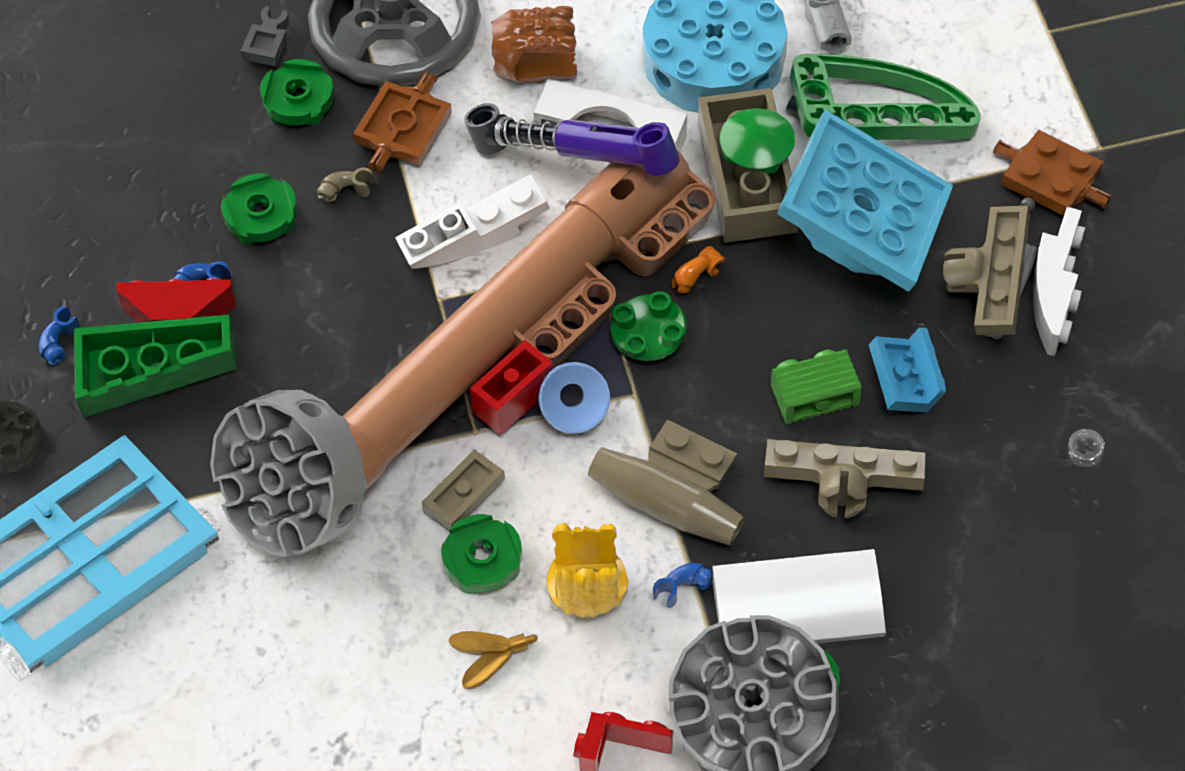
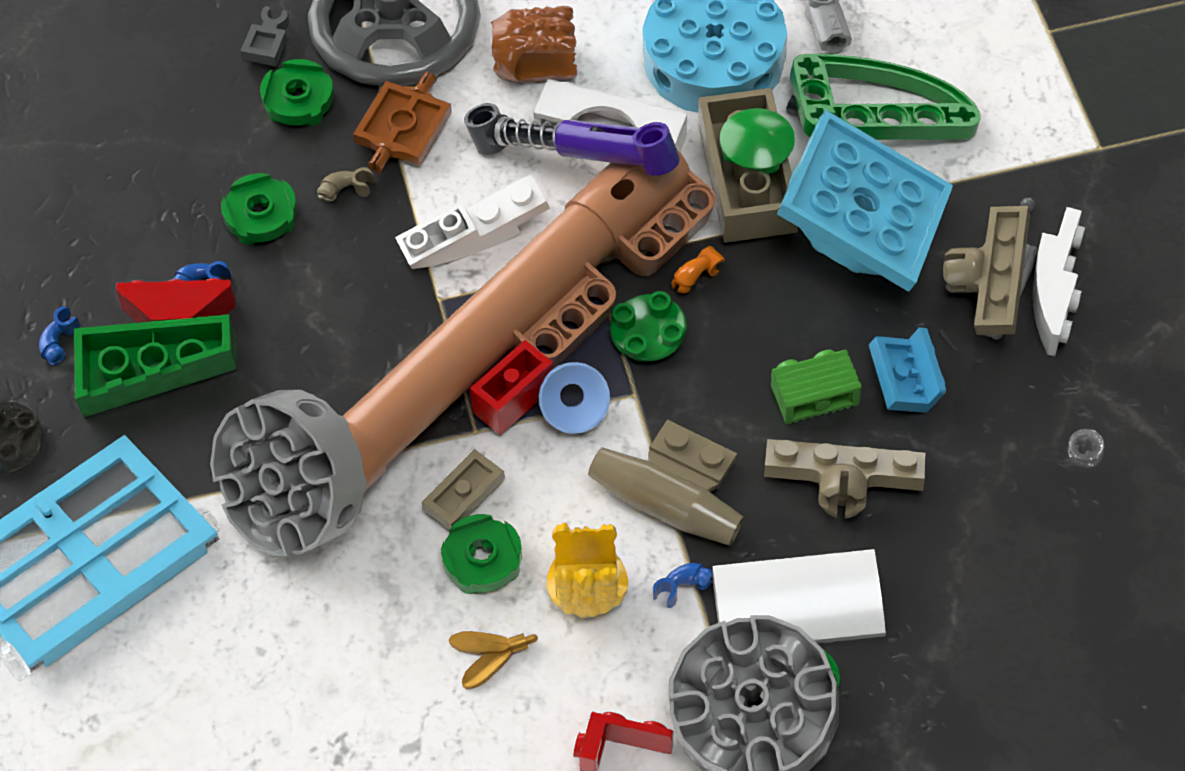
(1052, 173): dark orange plate -> none

